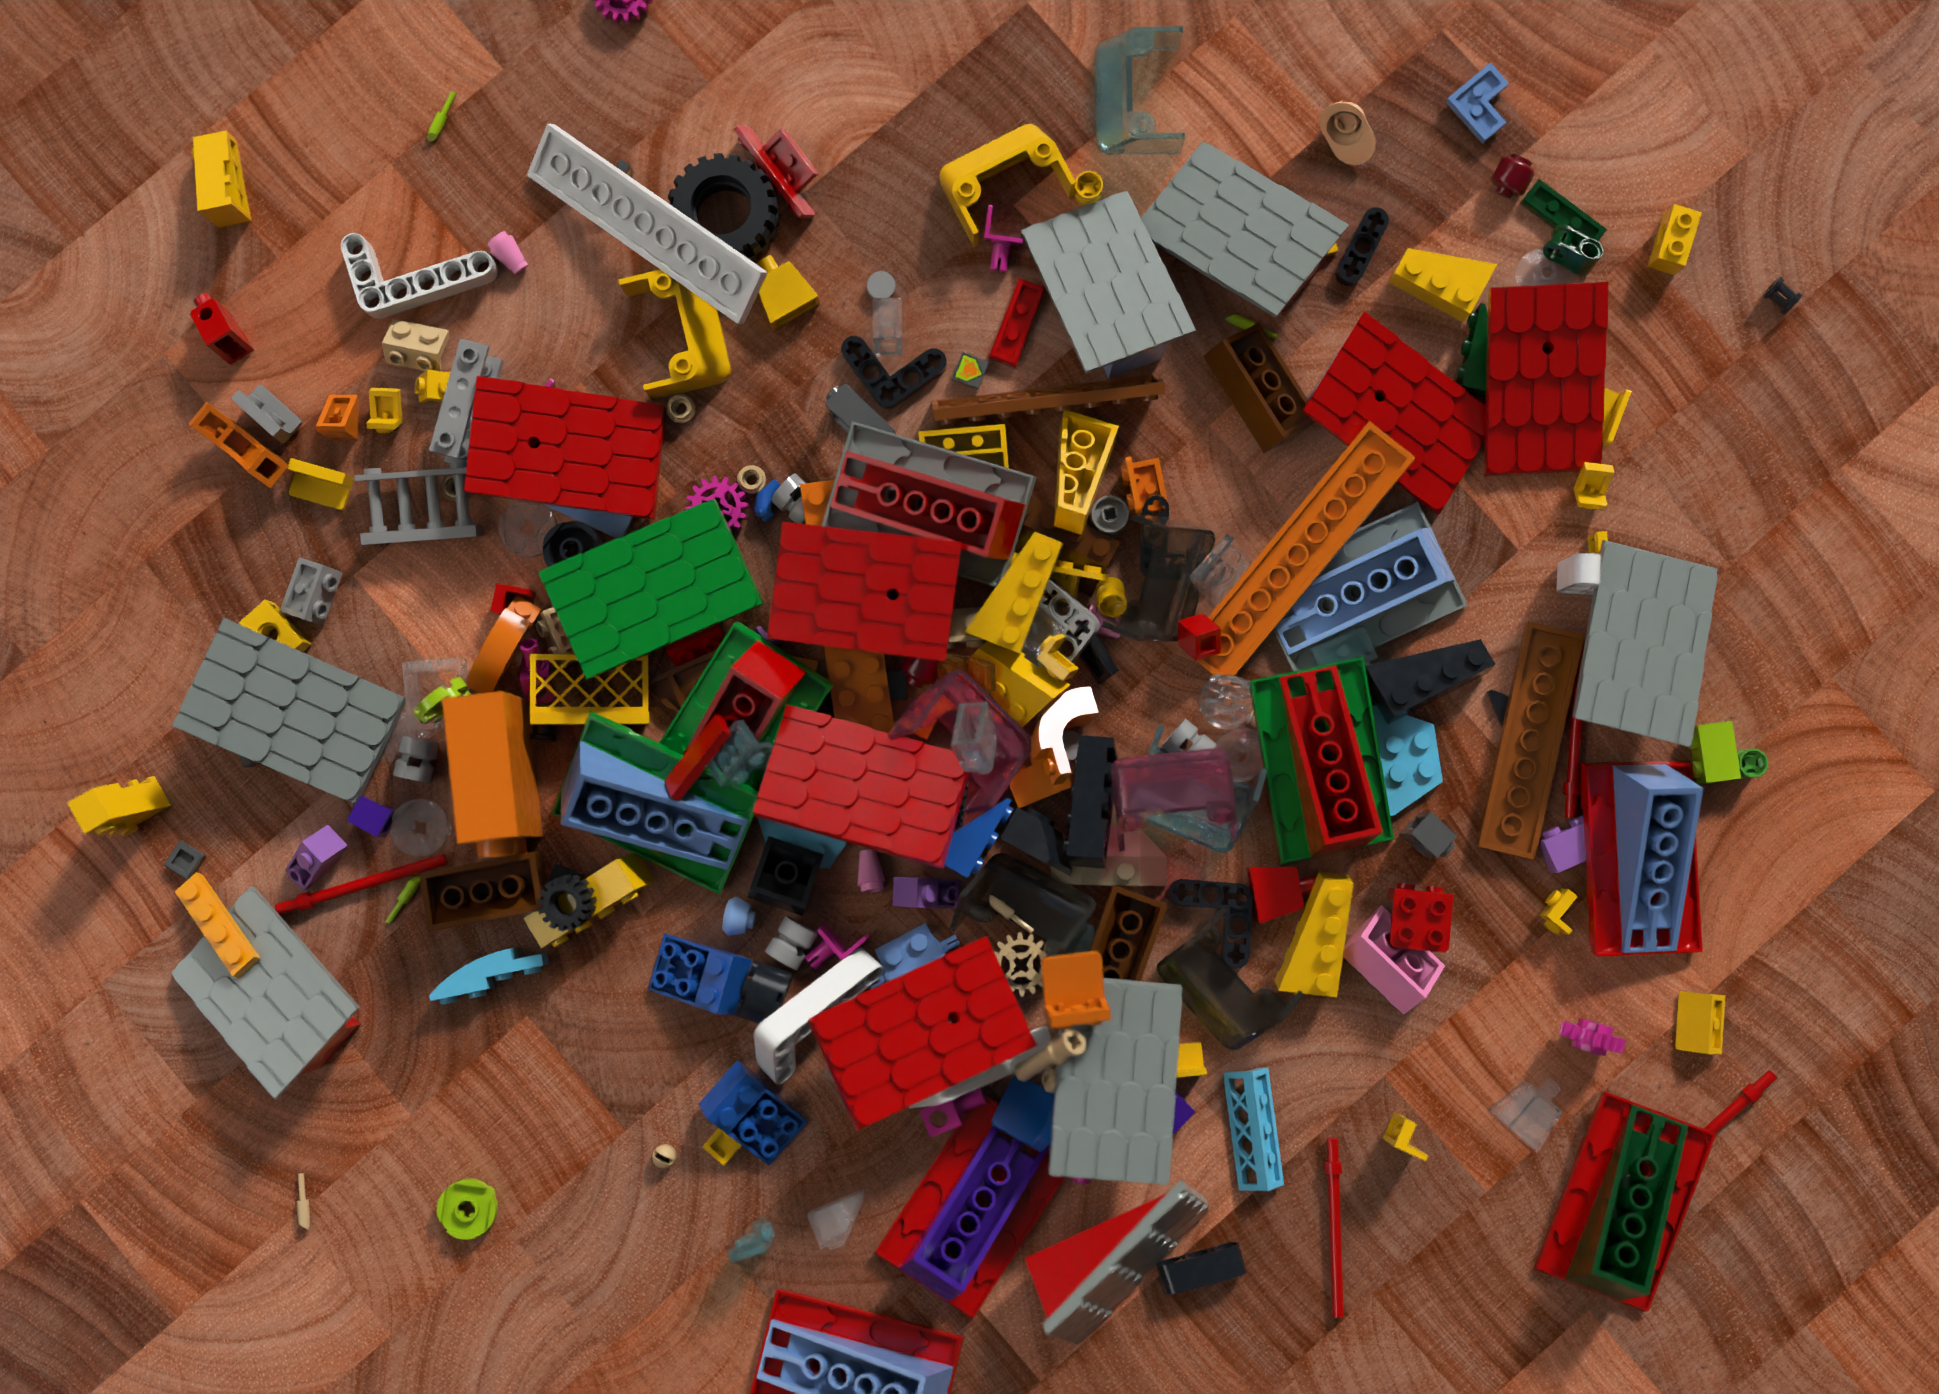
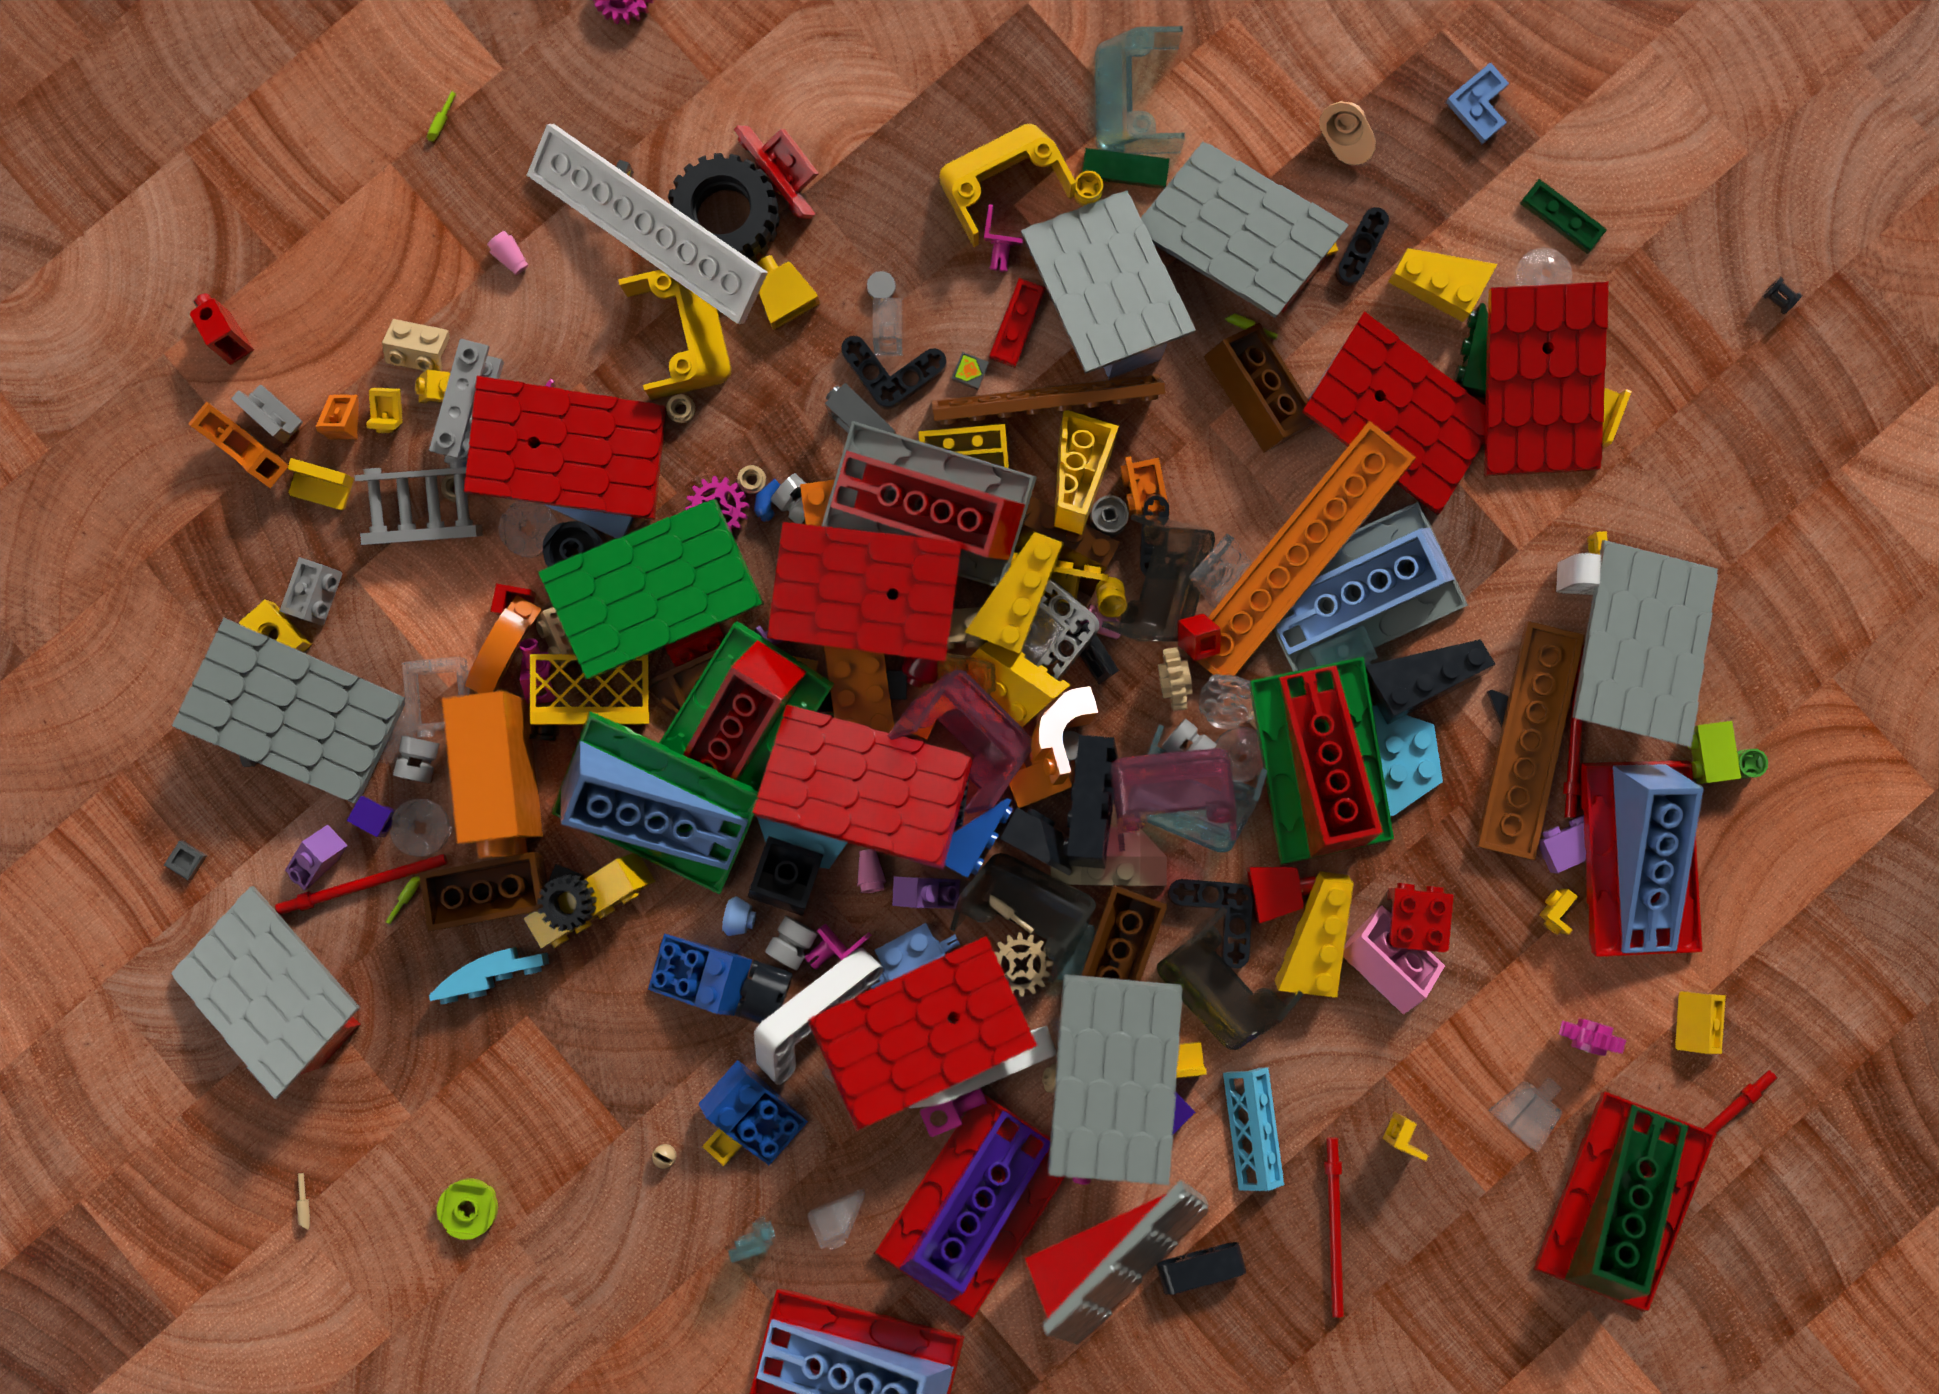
(118, 809): yellow wedge -> none
(217, 925): light orange plate -> none
(220, 179): yellow wedge -> none
(413, 281): white beam -> none
(432, 707): lime plate -> none
(697, 757): red tile -> none
(738, 756): clear light blue bracket -> none
(974, 750): clear torso -> none
(1026, 1113): blue bracket -> none
(1056, 1052): tan pin -> none
(1057, 664): yellow bracket -> none
(1074, 990): orange bracket -> none
(1127, 168): none -> dark green tile
(1175, 679): none -> tan gear
(1429, 835): dark grey brick -> none
(1512, 176): dark red head -> none
(1575, 252): dark green piece -> none
(1593, 485): yellow bracket -> none
(1674, 239): yellow brick -> none

